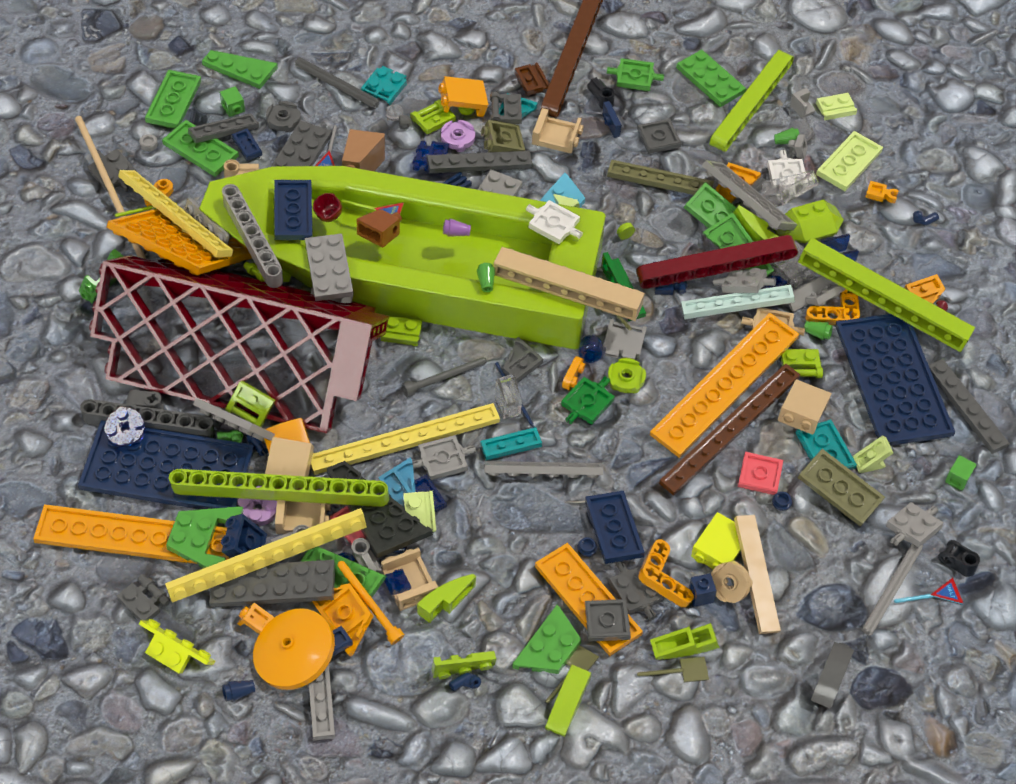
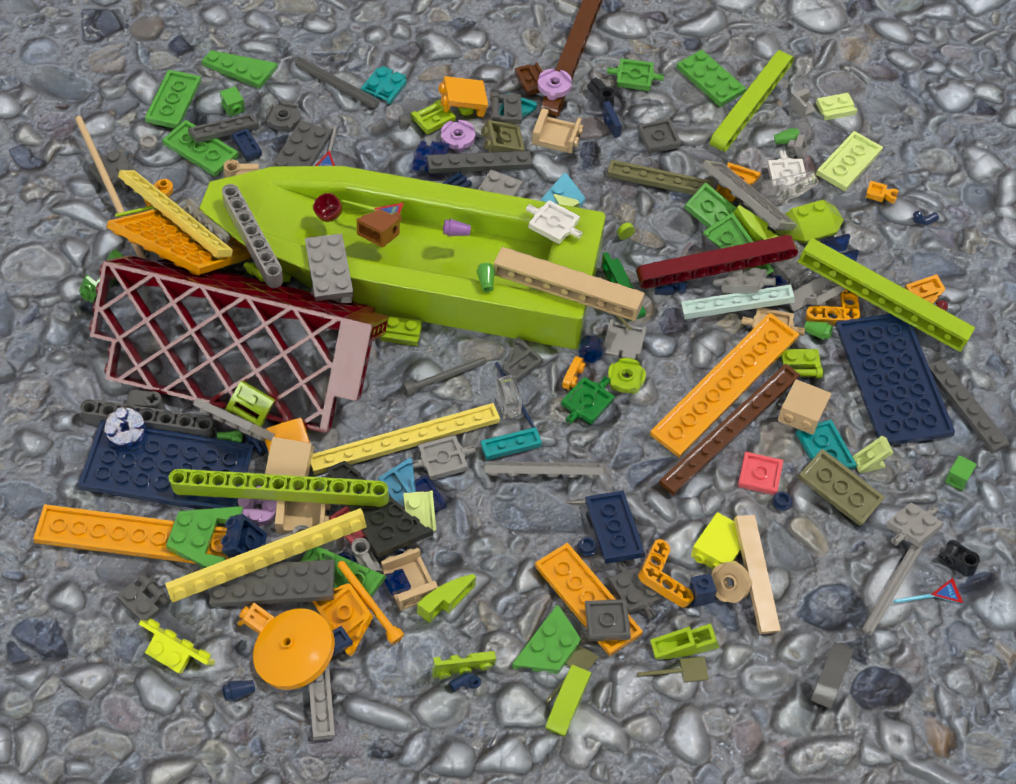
(292, 209): dark blue plate -> none
(364, 150): medium nougat slope -> none
(551, 90): none -> lavender plate

